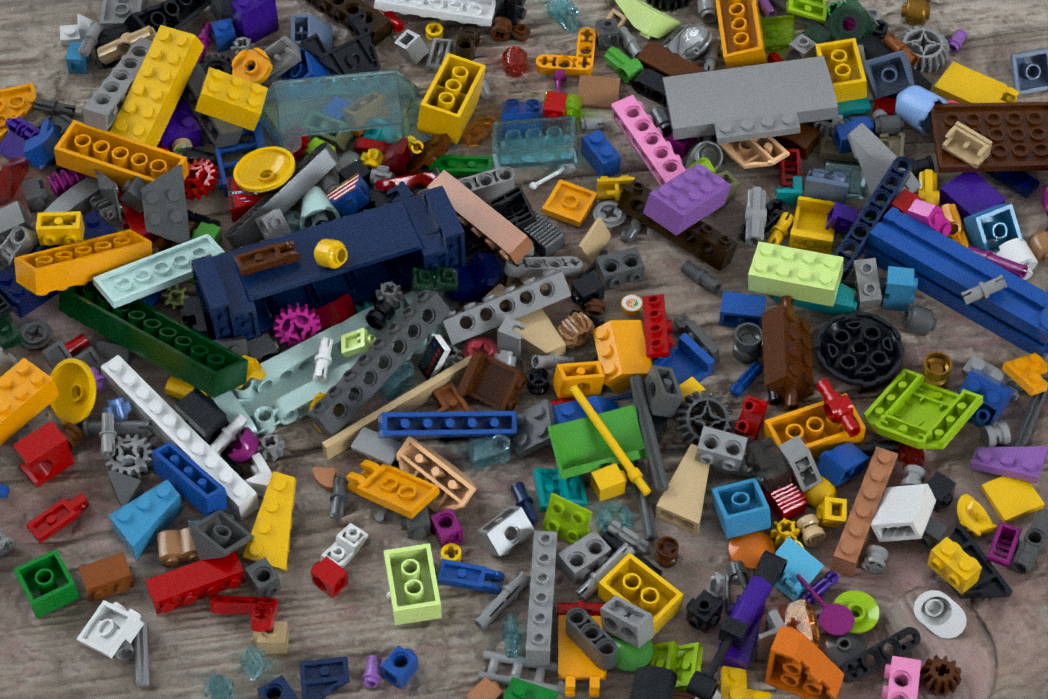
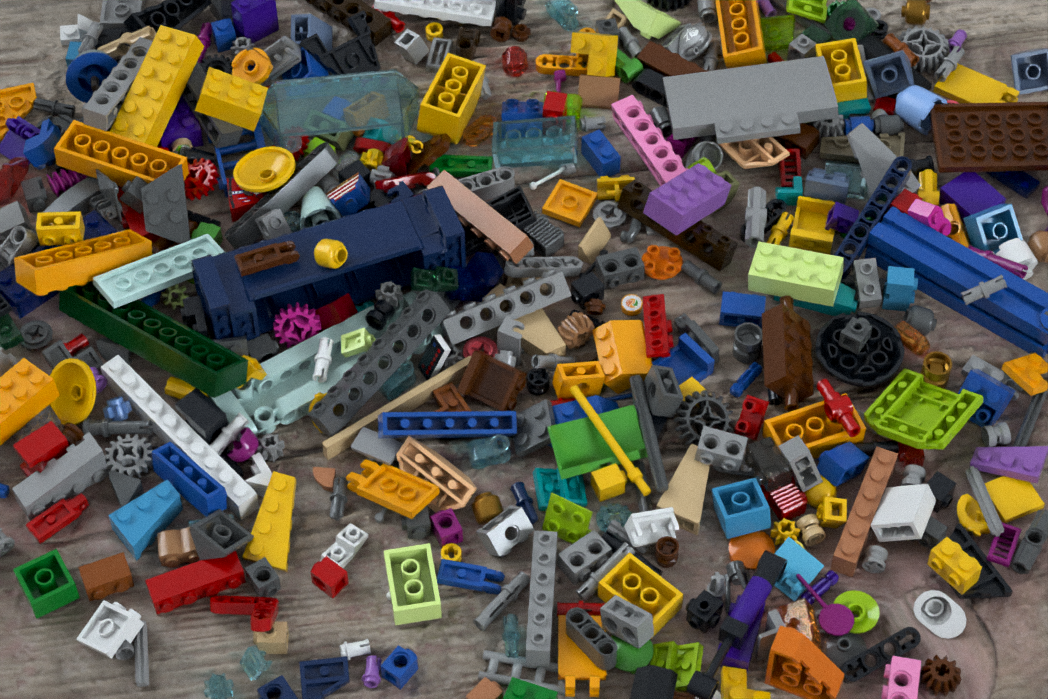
(62, 477): none -> light grey wedge
(88, 72): none -> blue piece
(108, 435): light grey axle -> none
(355, 648): none -> white pin
(486, 507): none -> pearl gold head
(601, 51): none -> yellow brick
(650, 526): none -> white hinge
(662, 262): none -> orange dish
(840, 136): blue brick -> none
(858, 331): none -> dark grey brick
(912, 338): none -> clear orange beam
(949, 64): none -> light grey pin
(967, 144): tan hinge -> none
(984, 501): none -> light grey axle

